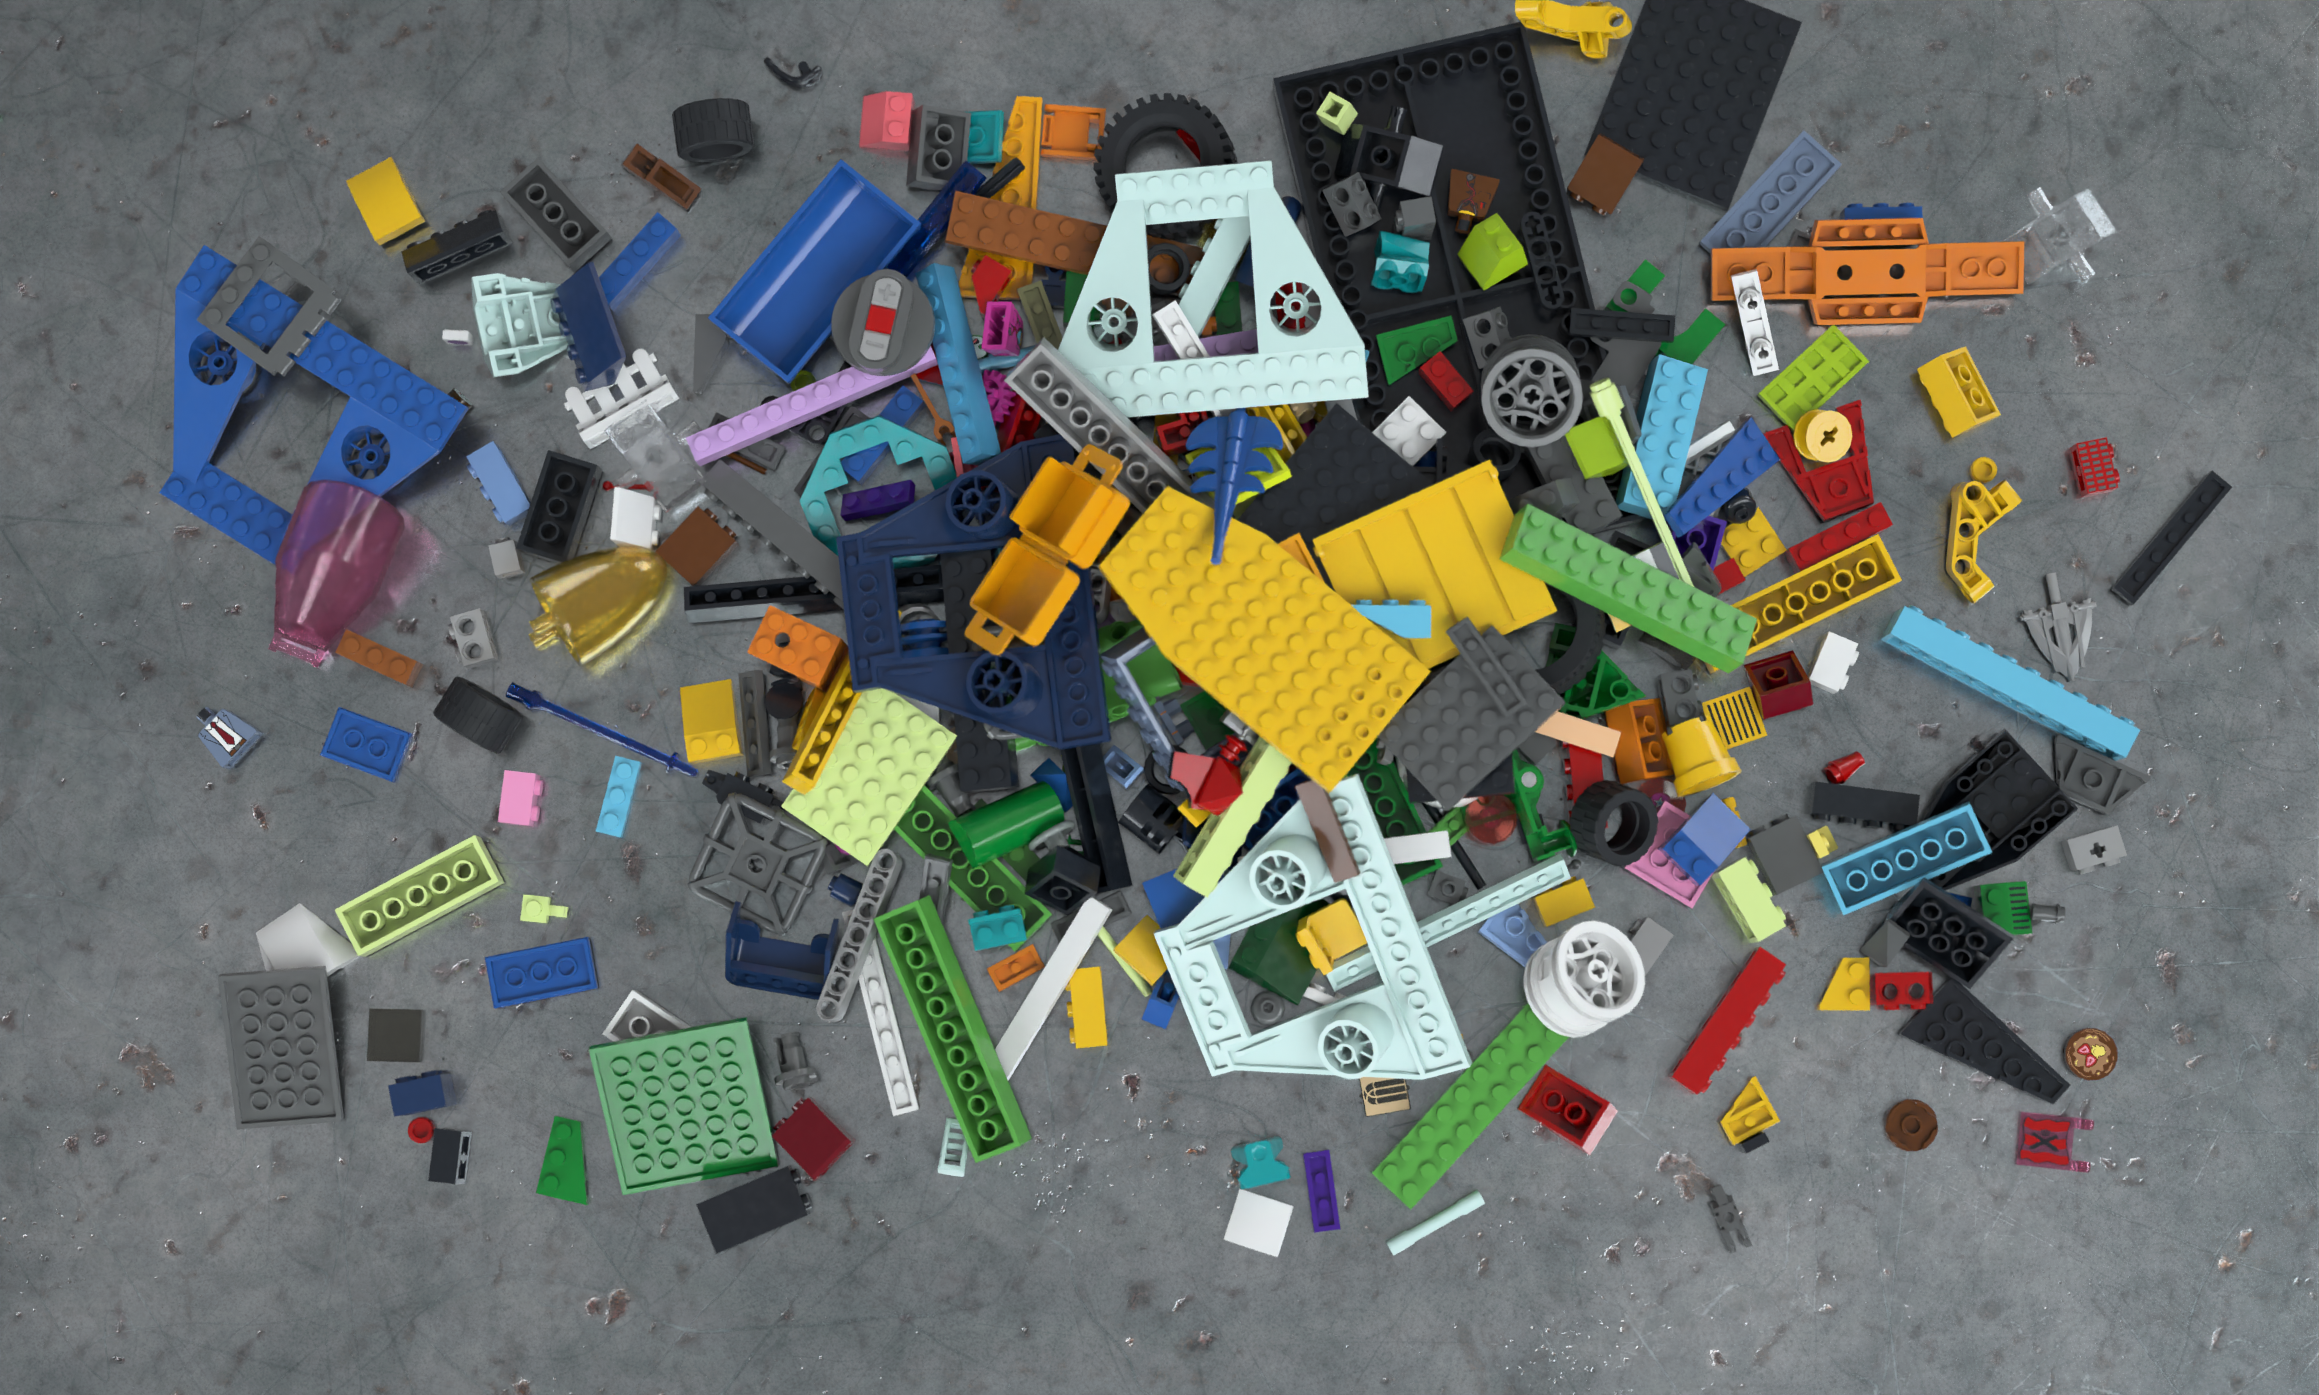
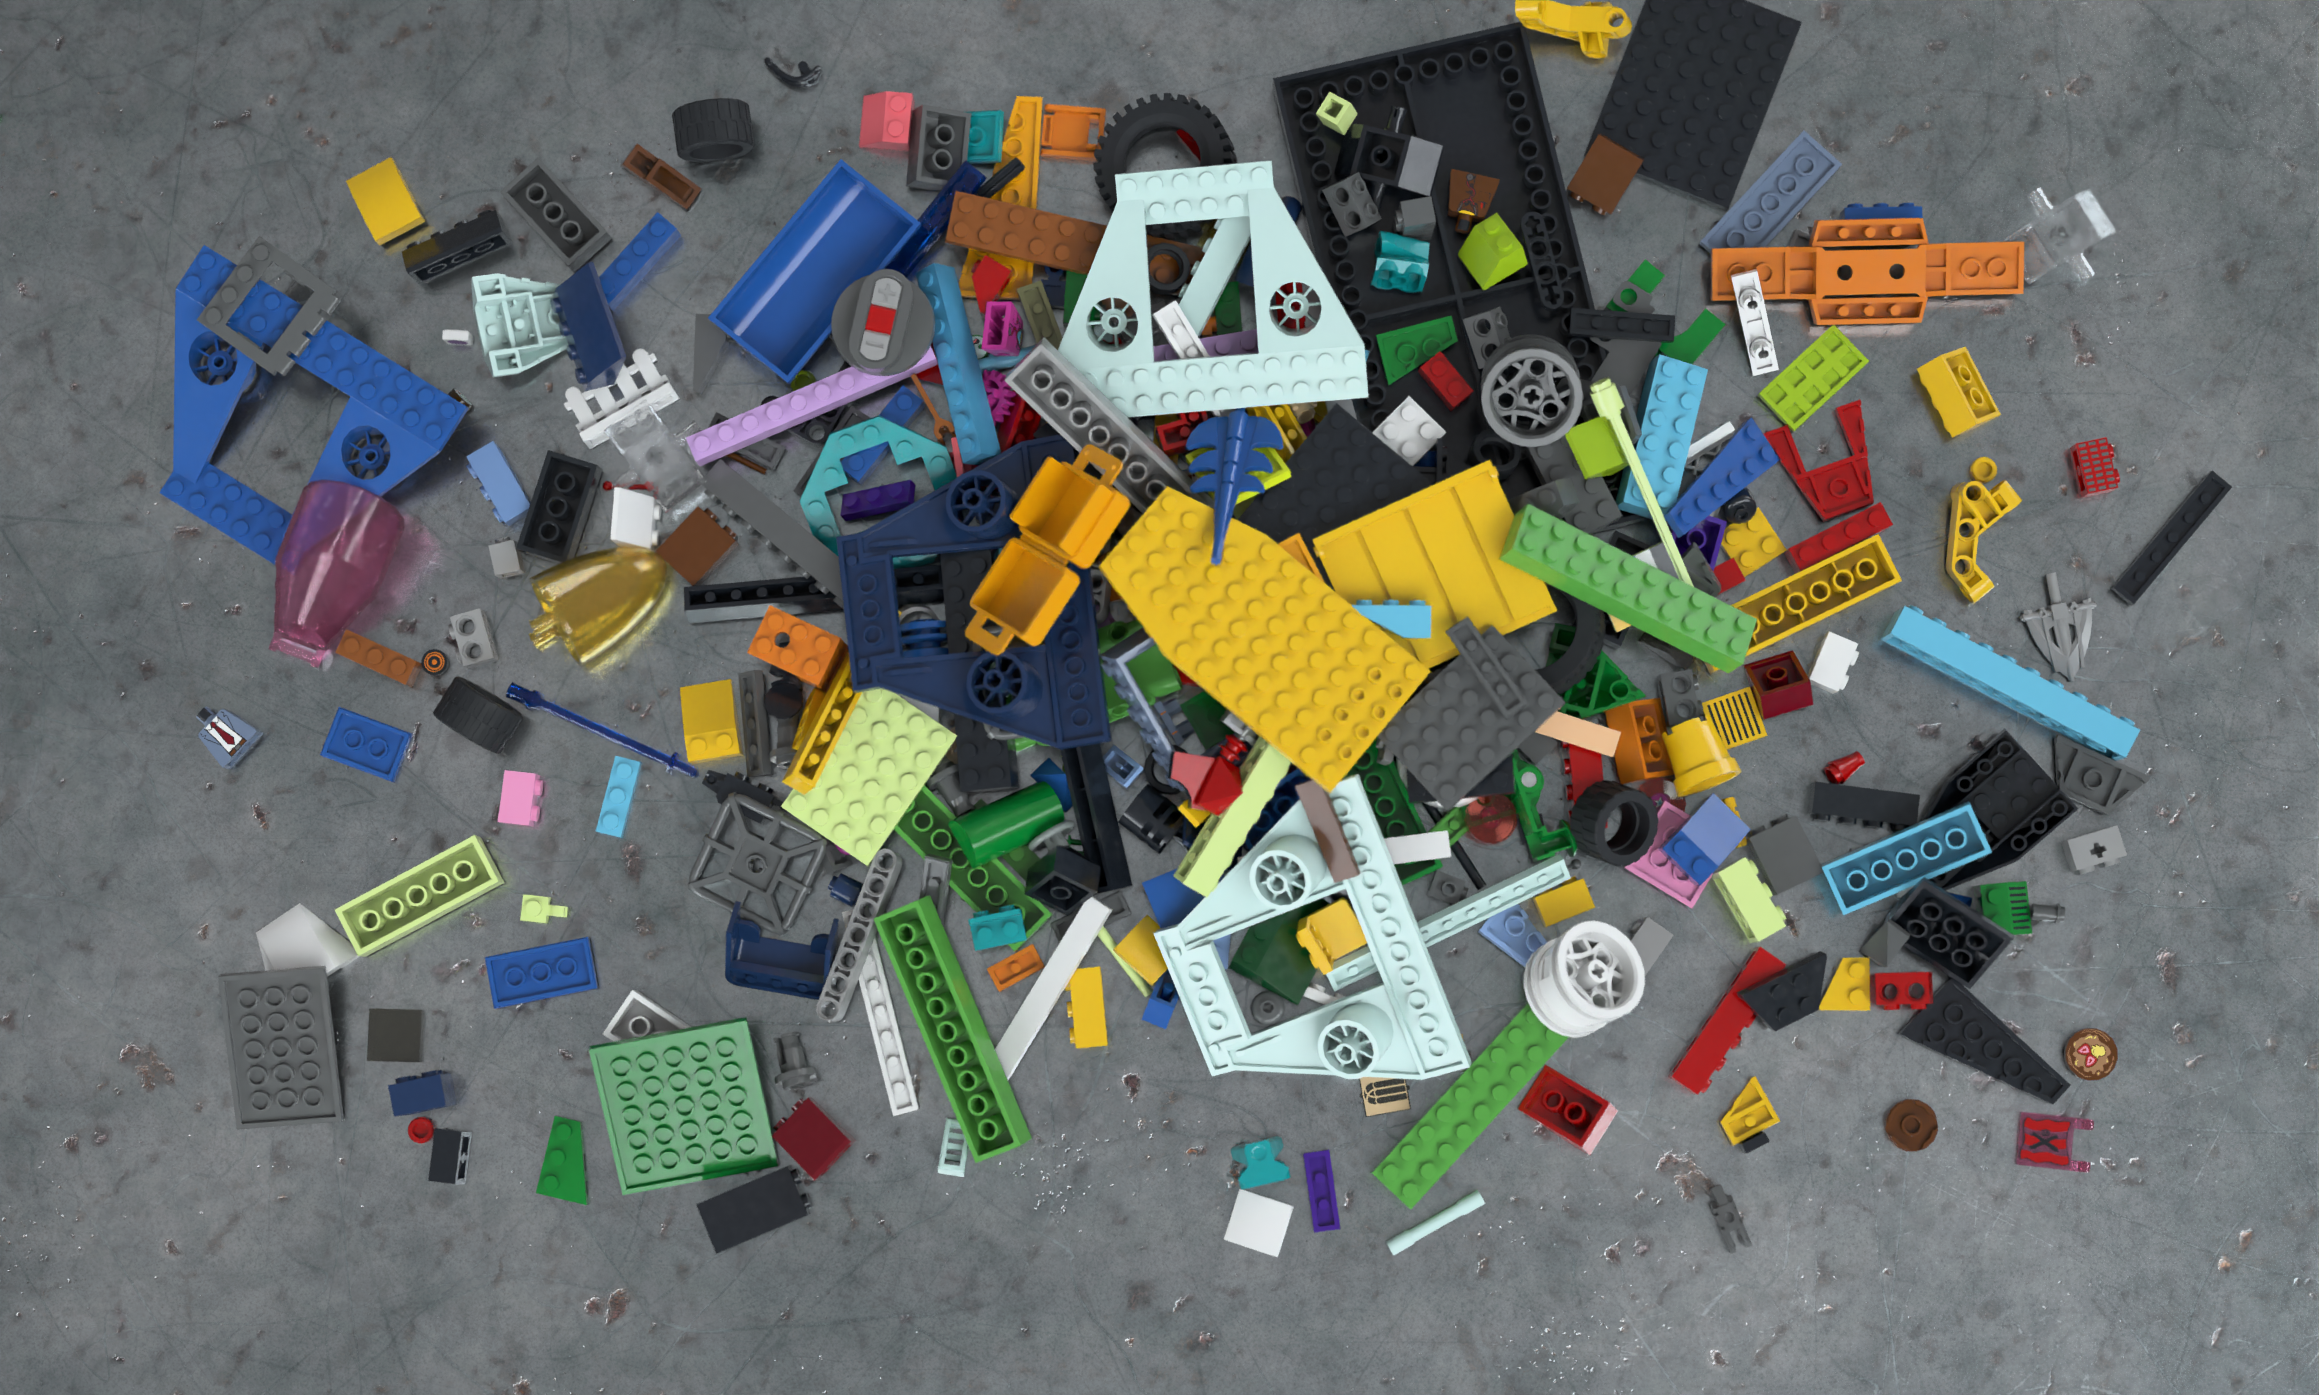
(435, 662): none -> black tile
(1788, 993): none -> black wing
(1822, 435): yellow piece -> none
(1822, 842): light yellow bracket -> none

